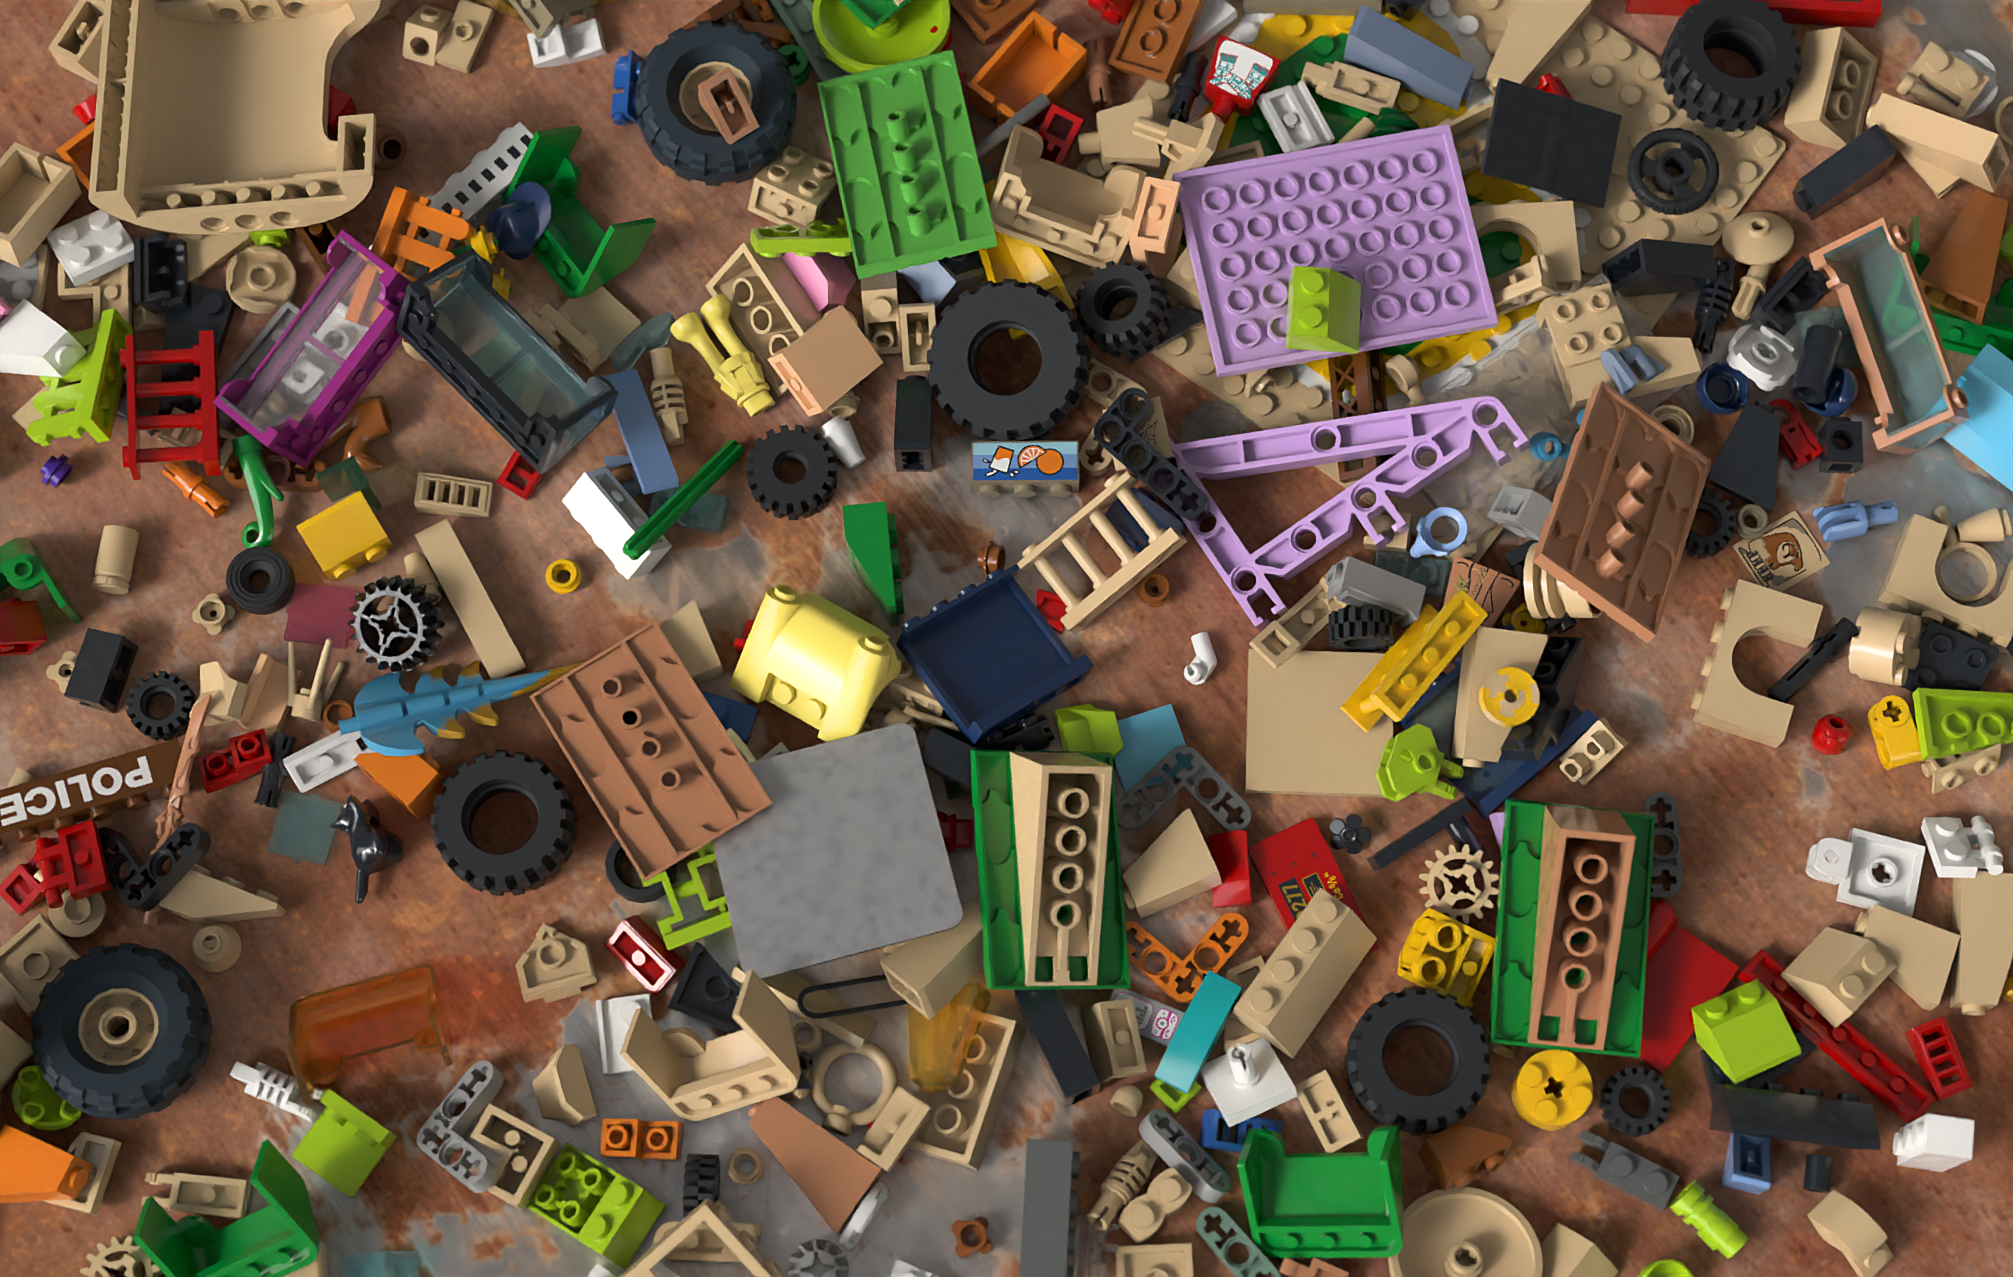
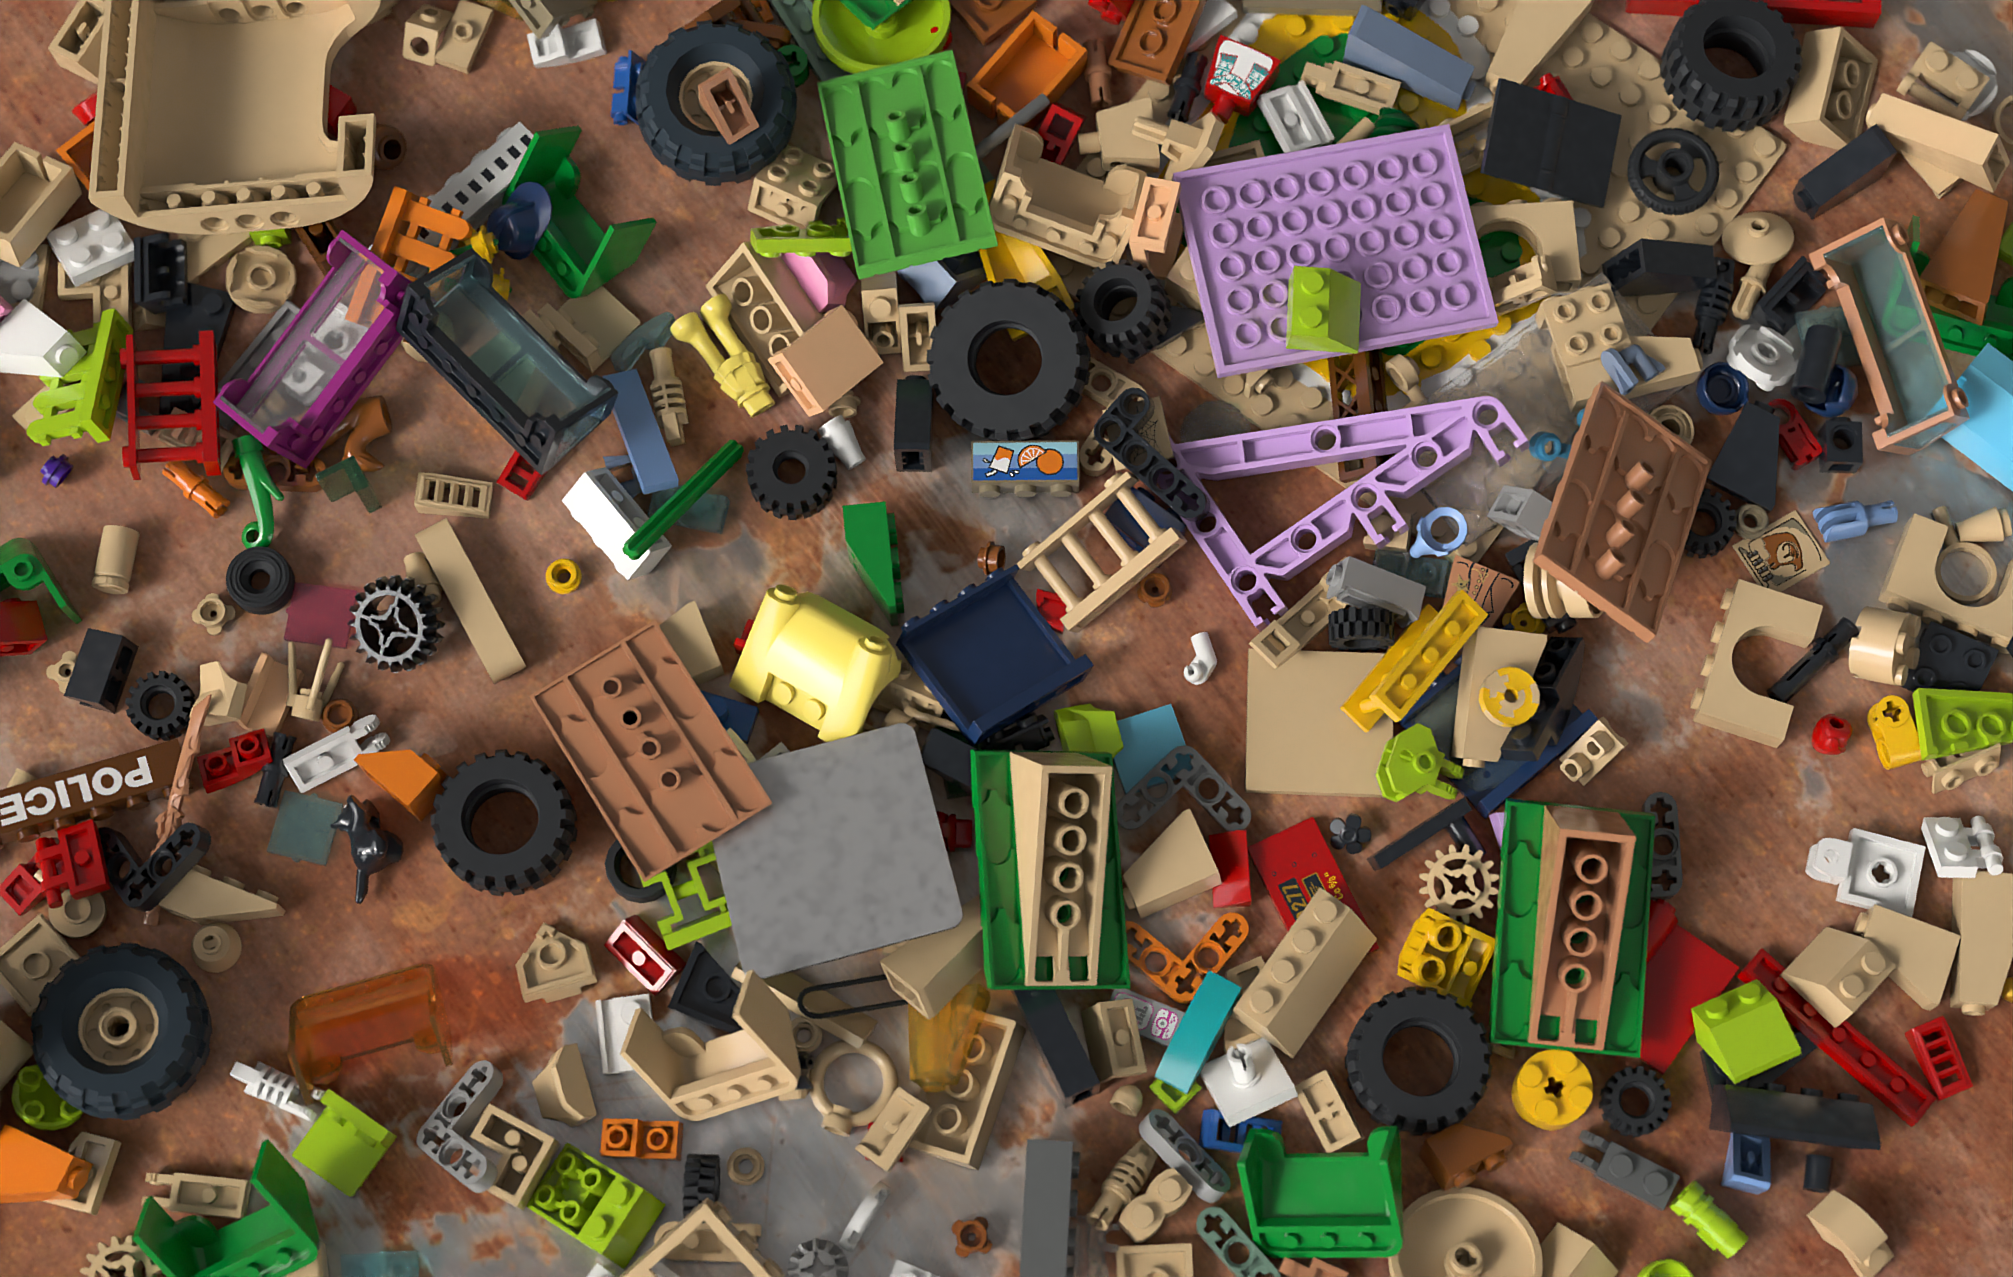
(345, 537): yellow slope -> none
(391, 716): dark azure animal -> none
(819, 1164): nougat slope -> none
(1934, 1143): white brick -> none

